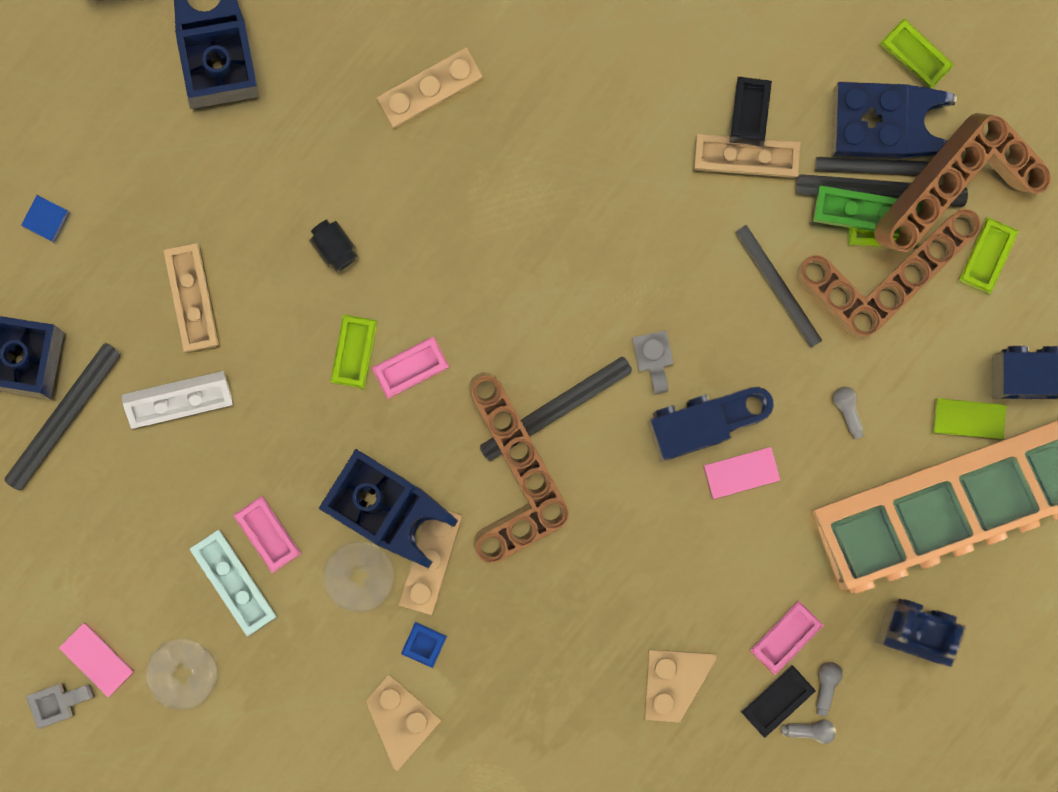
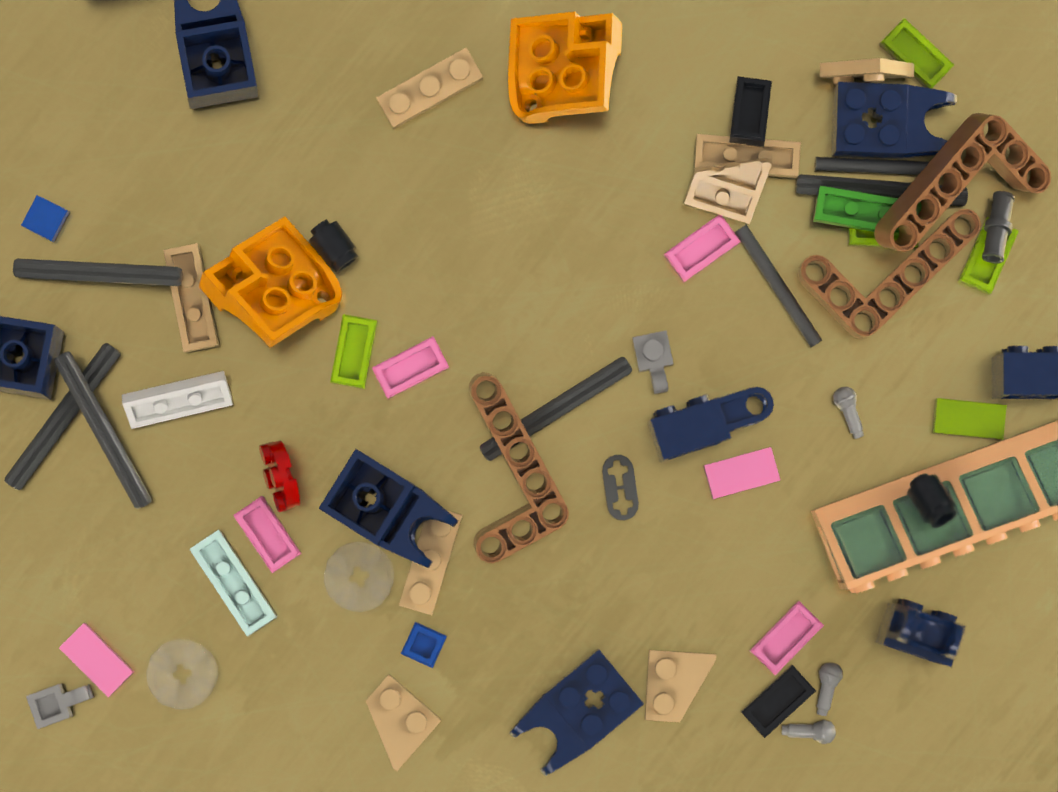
(97, 272): none -> dark grey axle
(102, 430): none -> dark grey axle
(273, 283): none -> light orange slope
(279, 475): none -> red plate
(562, 64): none -> light orange slope
(568, 716): none -> dark blue brick
(611, 487): none -> dark grey beam
(702, 248): none -> bright pink tile
(729, 188): none -> tan wing
(869, 70): none -> tan wing
(932, 500): none -> black brick
(998, 227): none -> dark grey pin

